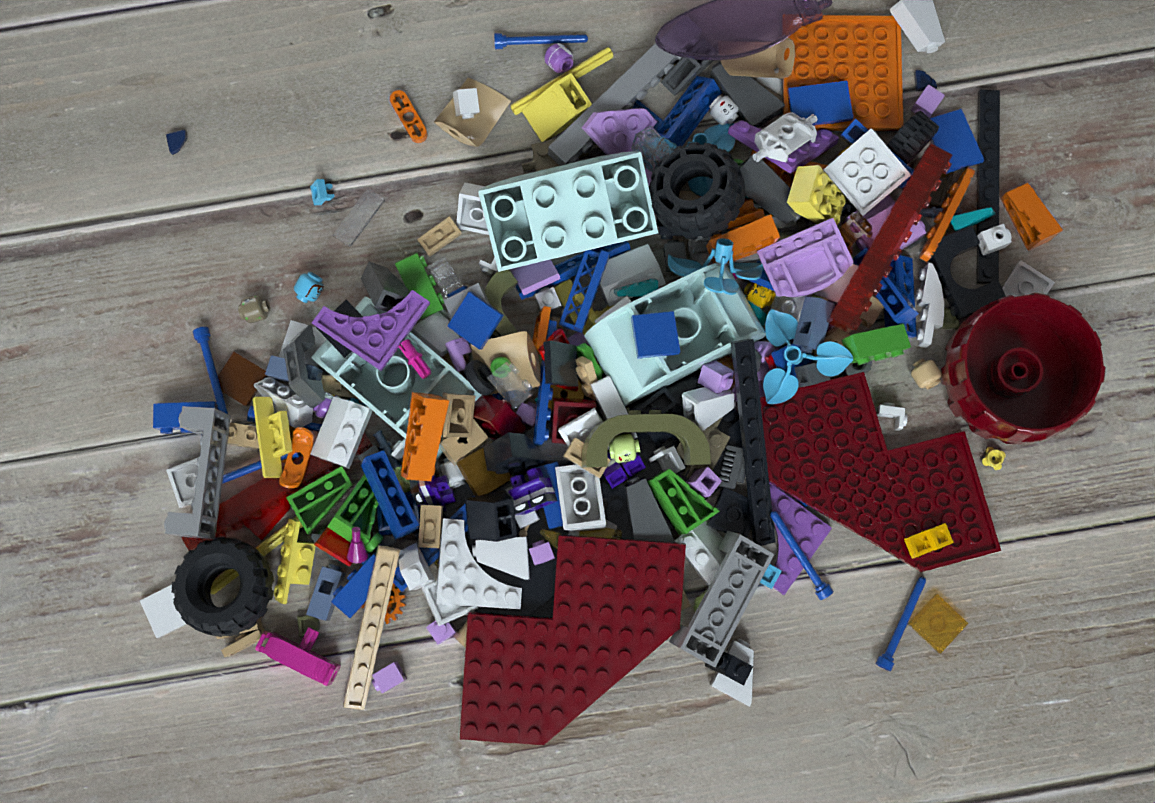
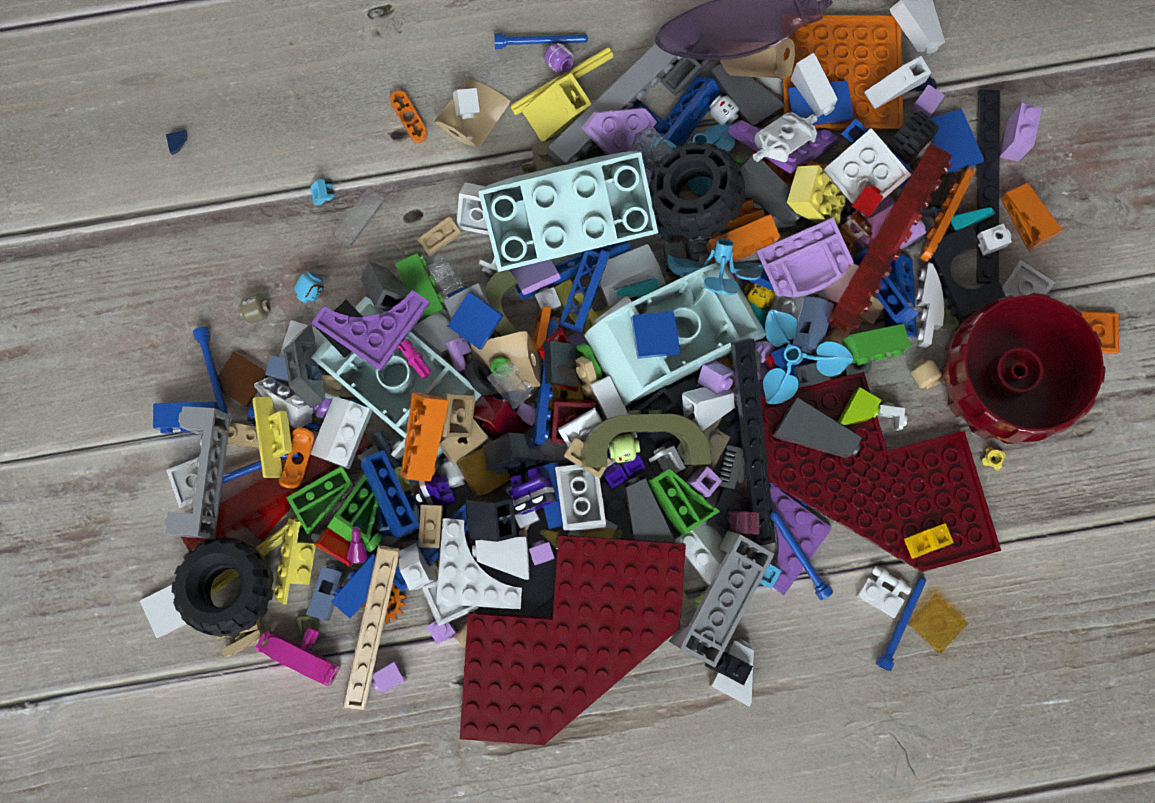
(744, 522): none -> clear pink piece
(814, 85): none -> white slope
(815, 430): none -> dark grey slope
(860, 408): none -> lime slope
(867, 200): none -> red brick
(880, 597): none -> white plate
(898, 82): none -> white slope
(1020, 132): none -> lavender brick
(1107, 328): none -> orange tile

